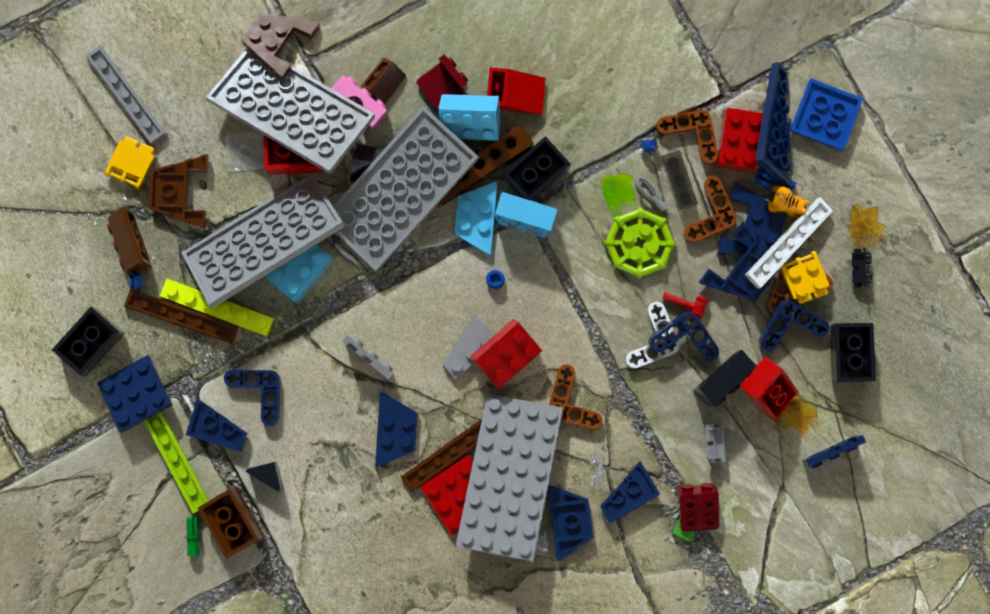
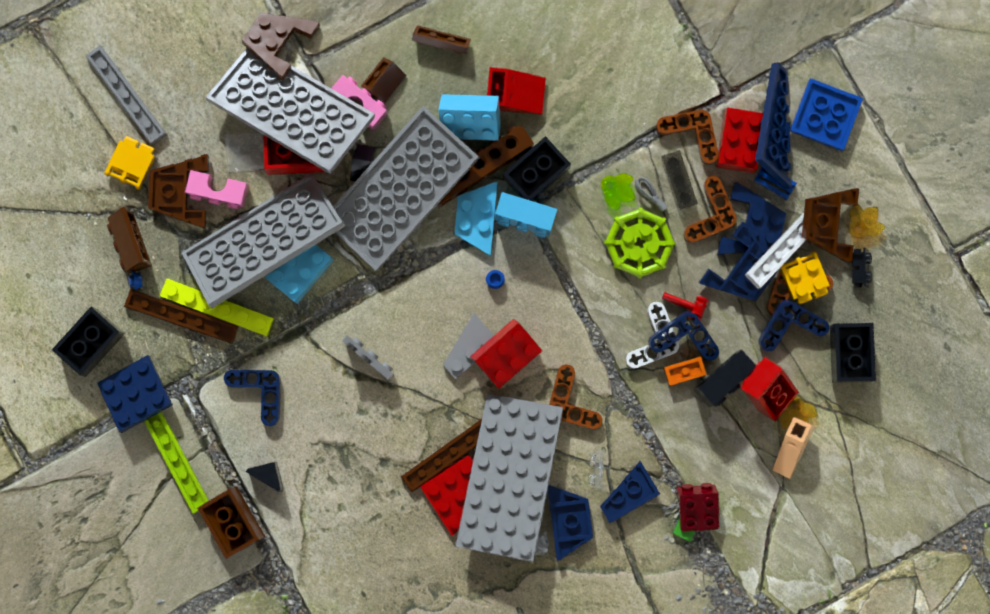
(192, 536): green axle -> none
(215, 428): dark blue wing -> none
(233, 194): none -> bright pink arch
(395, 430): dark blue wing -> none
(441, 40): none -> reddish brown plate
(442, 80): dark red bracket -> none
(649, 145): blue plate -> none
(685, 371): none -> orange plate
(716, 443): light grey hinge -> none
(787, 202): light orange animal -> none
(793, 447): none -> light nougat slope
(822, 222): none -> reddish brown wing
(834, 451): dark blue wing -> none

